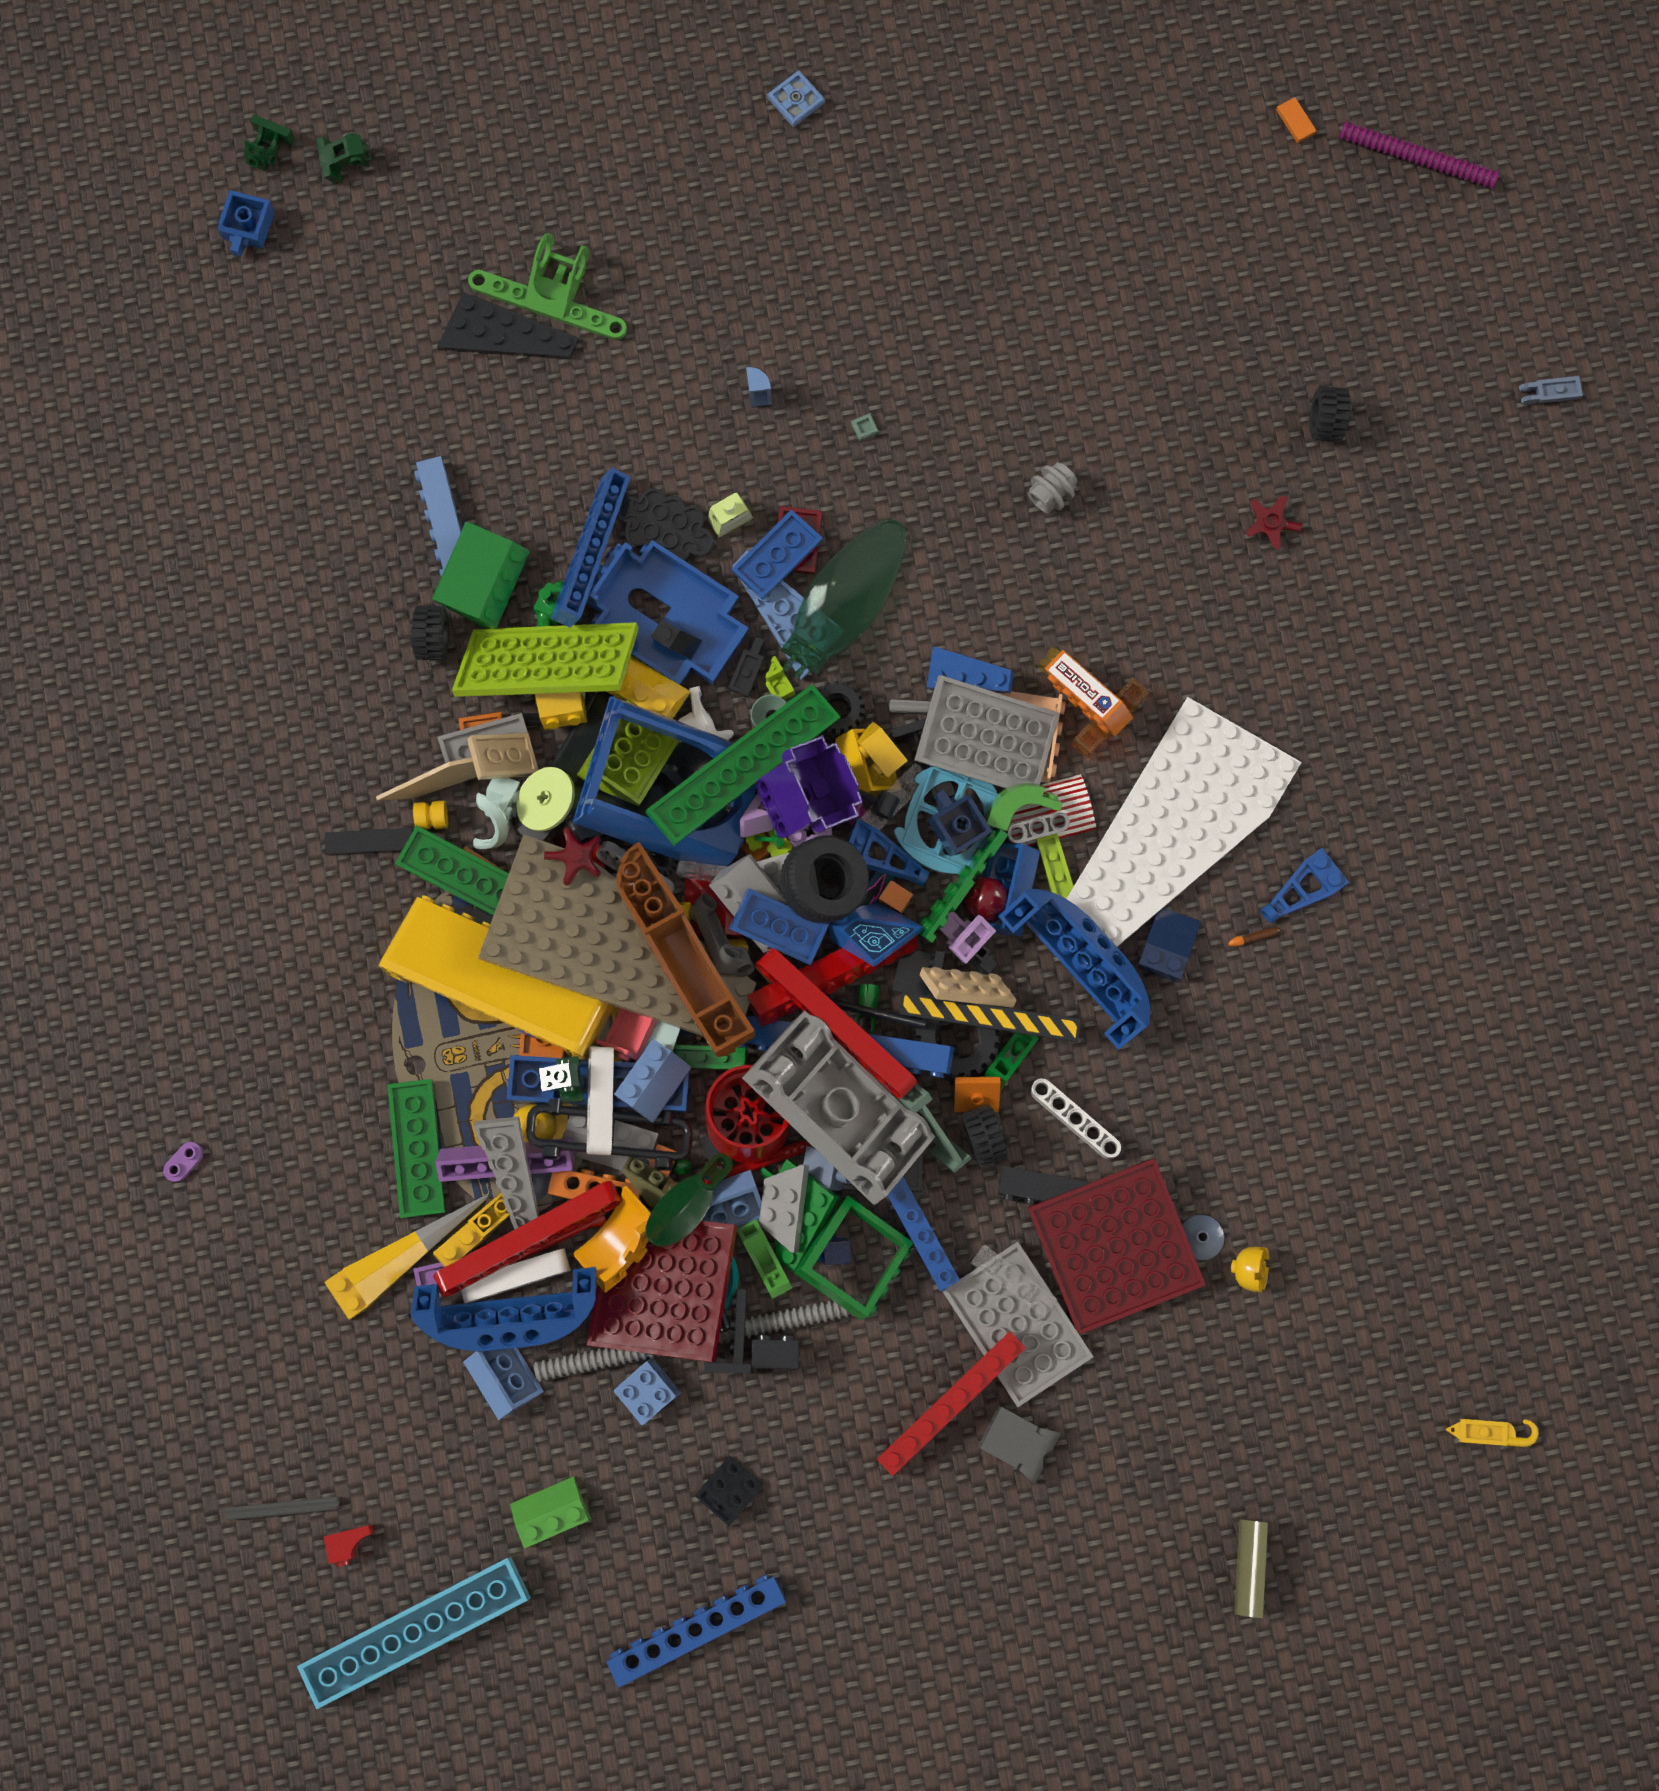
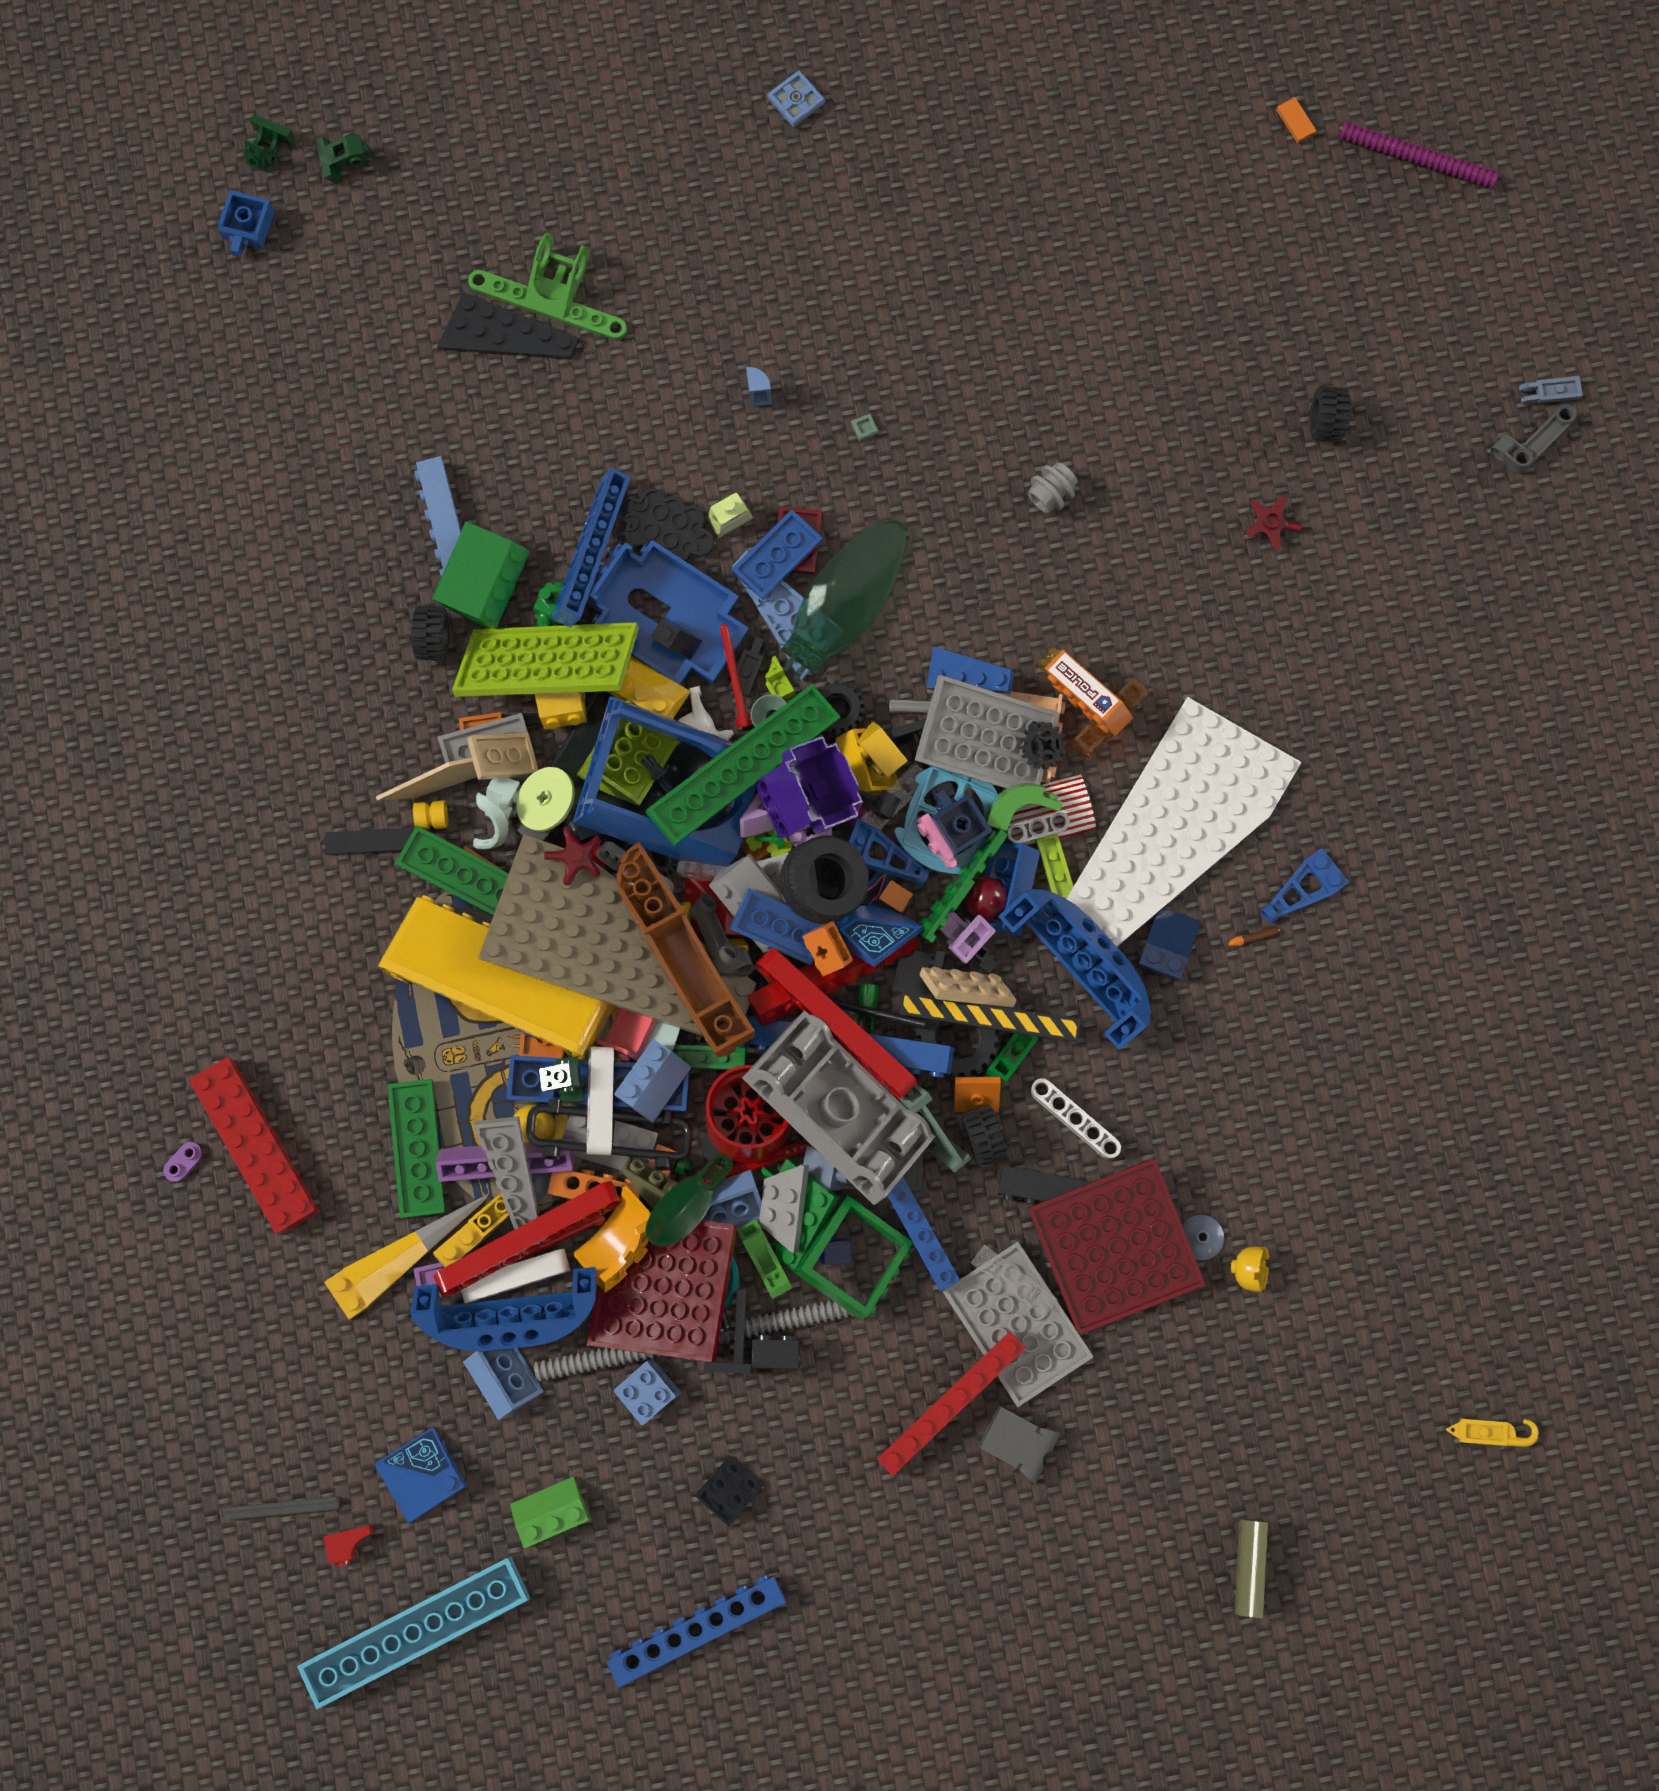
(254, 1146): none -> red brick
(421, 1475): none -> blue slope
(658, 773): none -> black axle
(743, 717): none -> red piece
(827, 948): none -> orange brick
(937, 843): none -> bright pink hinge
(1052, 744): none -> black gear
(1509, 450): none -> dark grey piece

